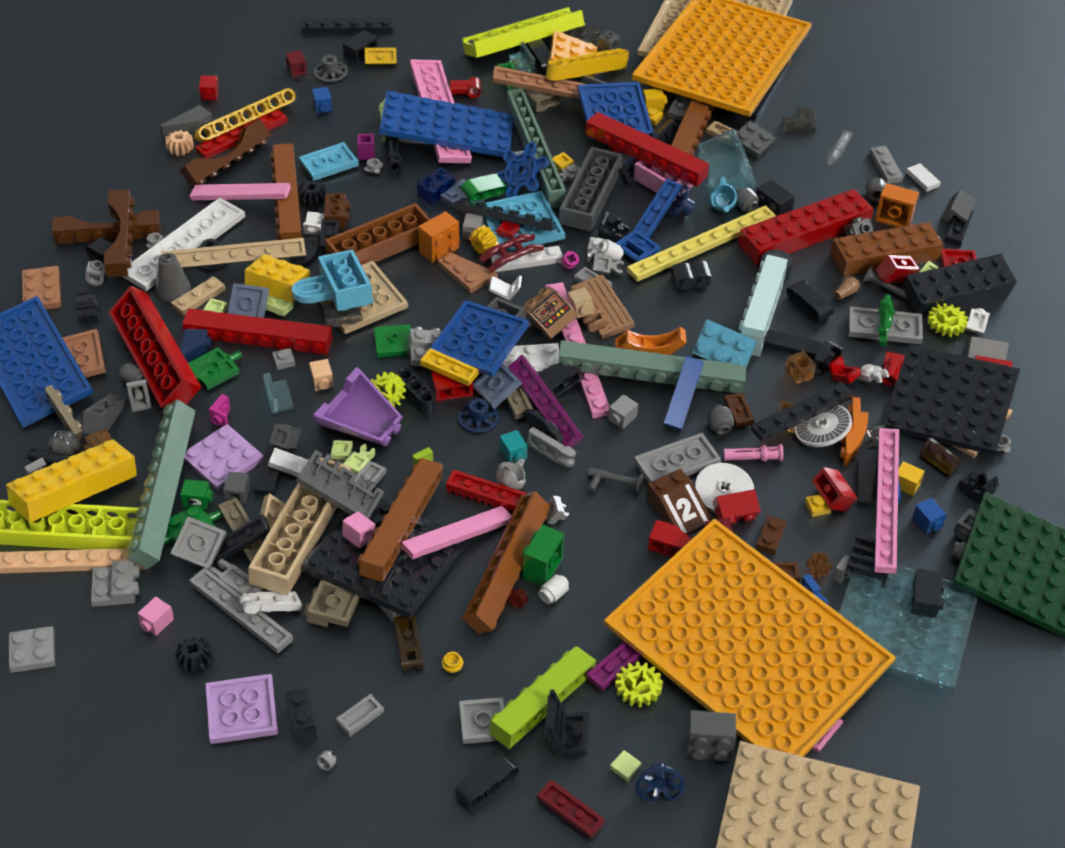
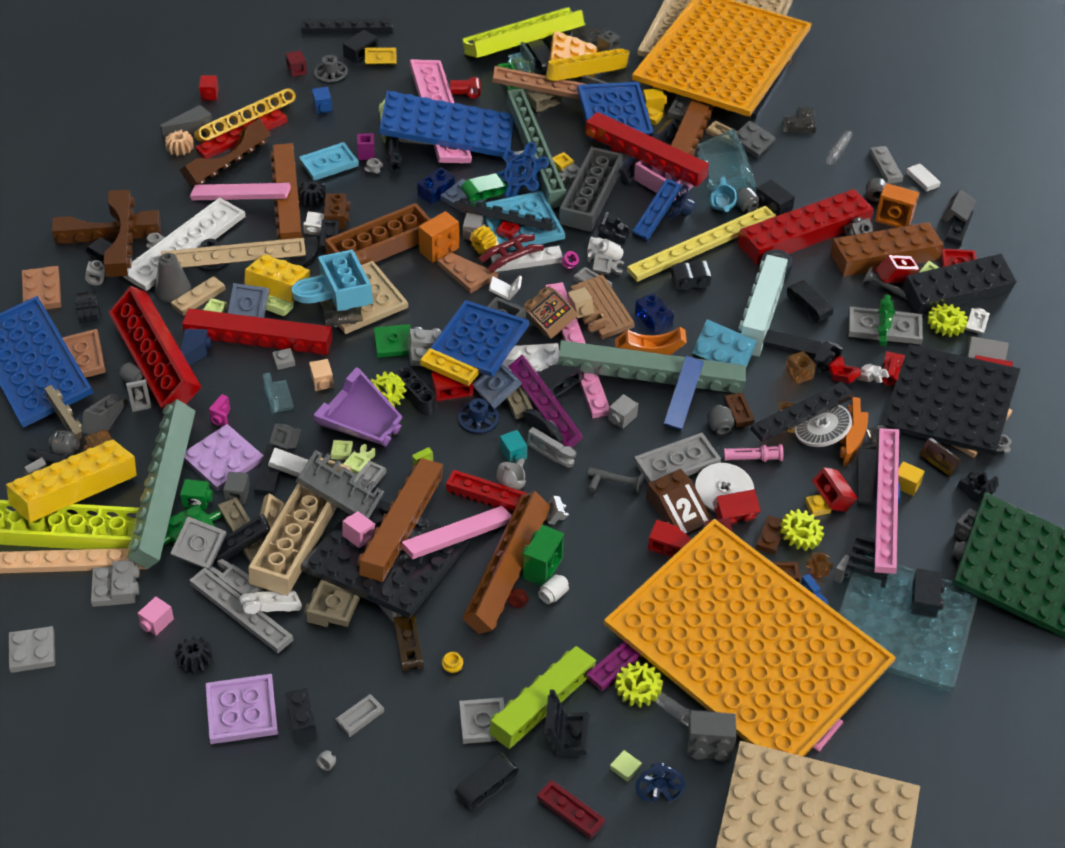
(215, 367): green plate -> none
(640, 244): blue plate -> none
(654, 313): none -> clear blue brick
(674, 708): none -> clear piece
(801, 529): none -> neon yellow gear
(848, 287): medium nougat cone -> none
(929, 515): blue brick -> none

